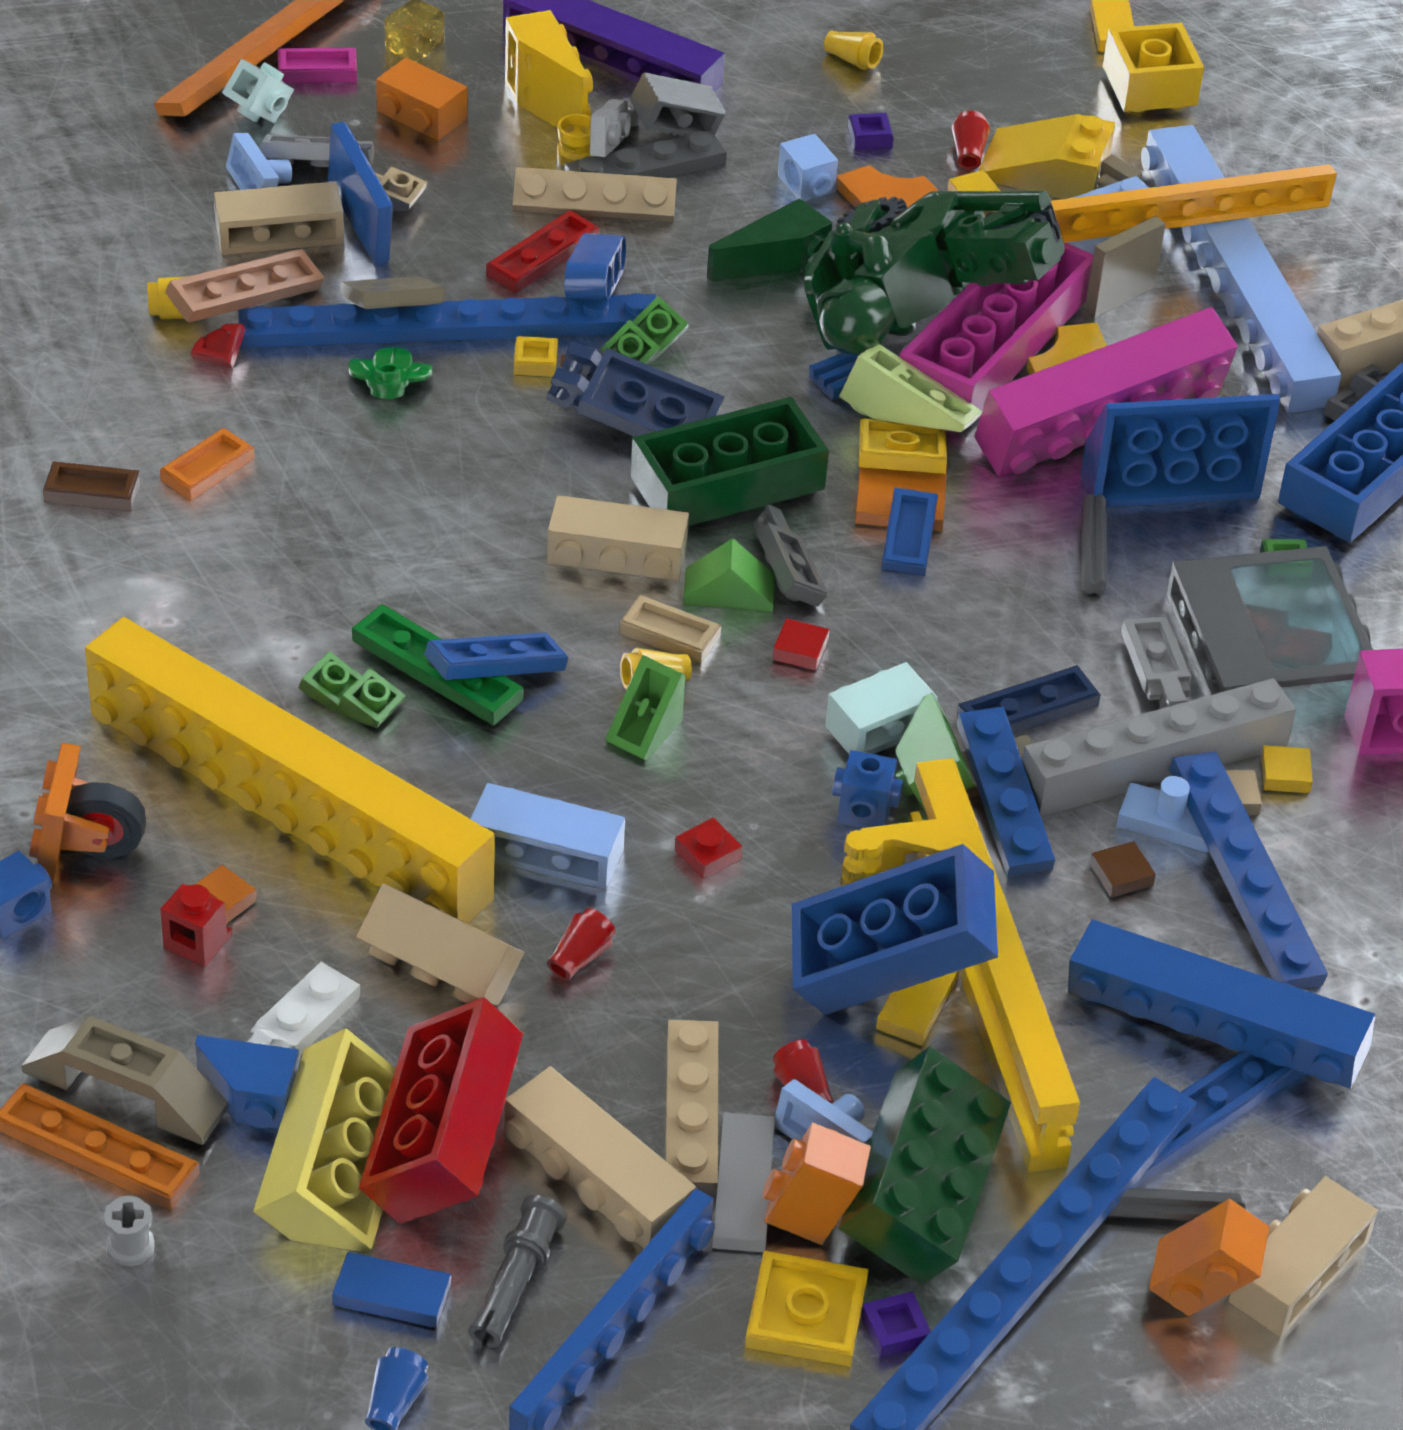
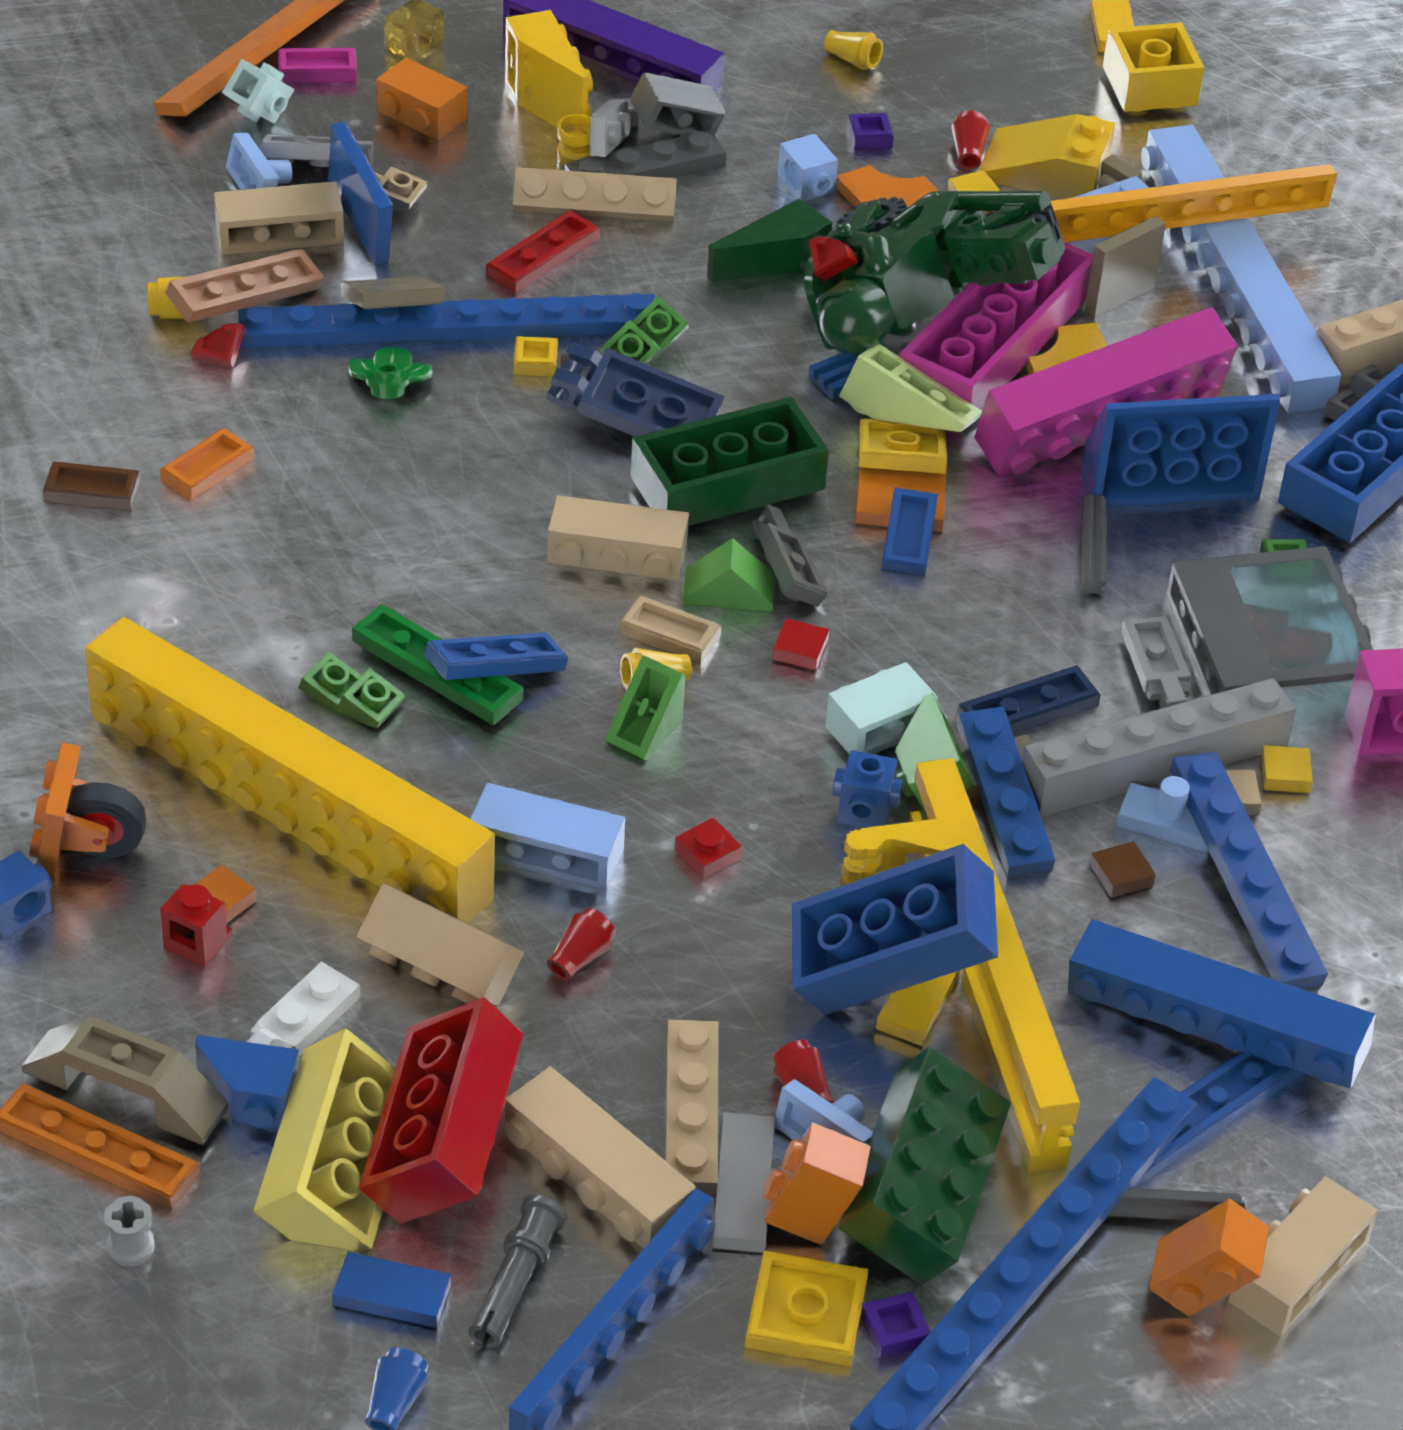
(595, 267): blue beam -> none
(830, 256): none -> red tile

